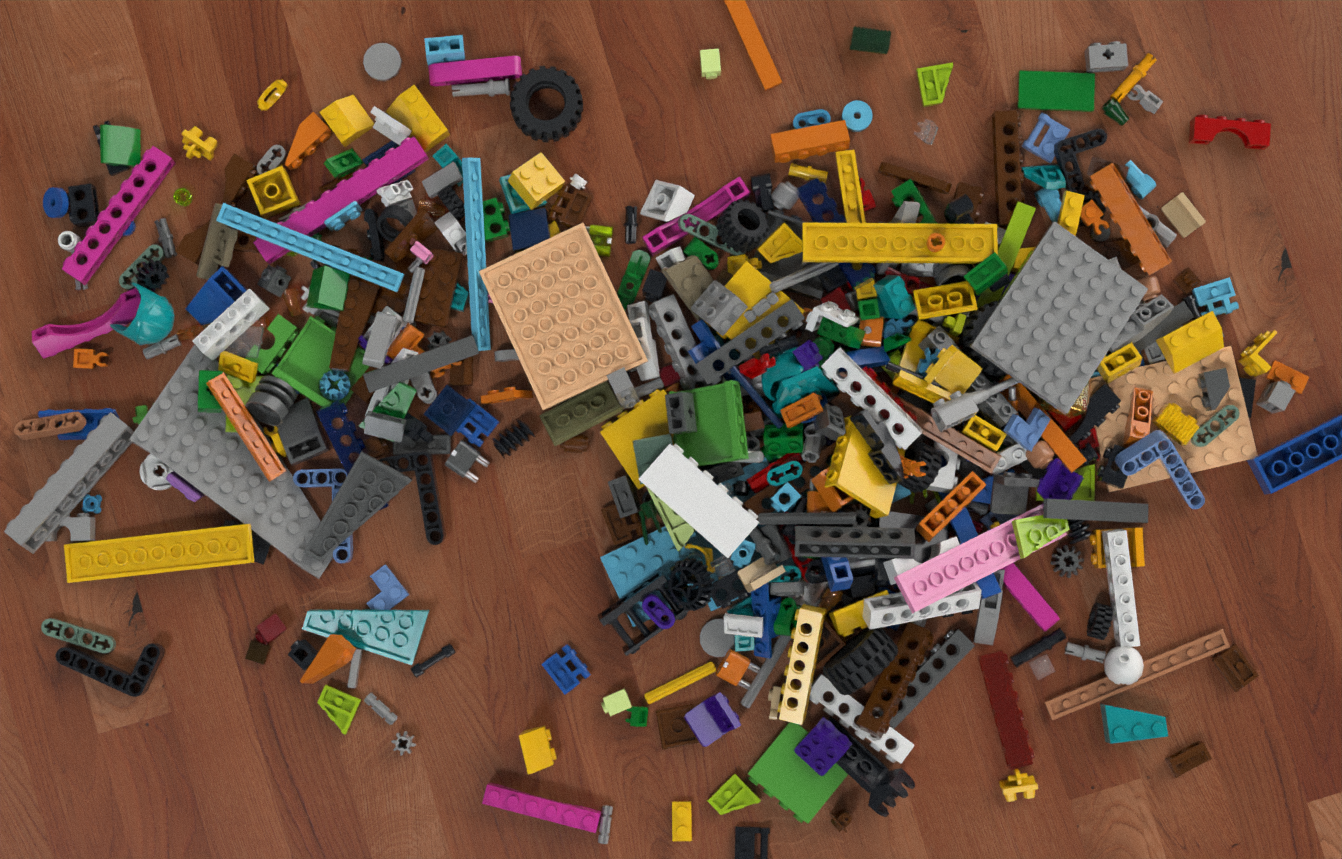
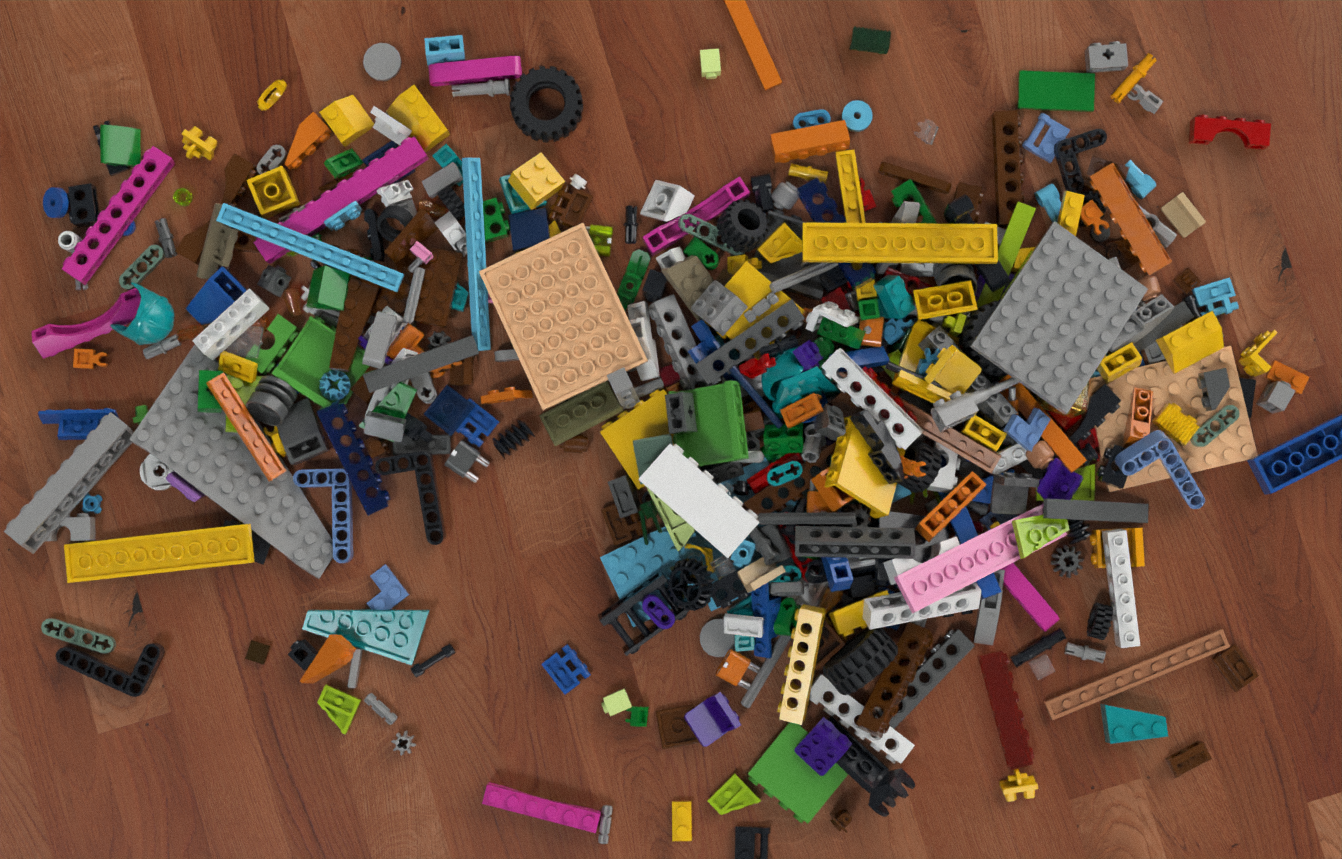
(50, 423): nougat beam -> none
(145, 278): black gear -> none
(269, 629): dark red brick -> none
(362, 494): dark grey wing -> none
(537, 749): yellow slope -> none
(680, 683): yellow axle -> none
(774, 697): tan plate -> none
(791, 492): medium azure brick -> none
(895, 341): green slope -> none
(933, 83): lime wing -> none
(938, 247): orange bush -> none
(986, 273): green panel -> none
(1046, 176): teal wing -> none
(1115, 112): dark green cone -> none
(1123, 665): white cylinder -> none

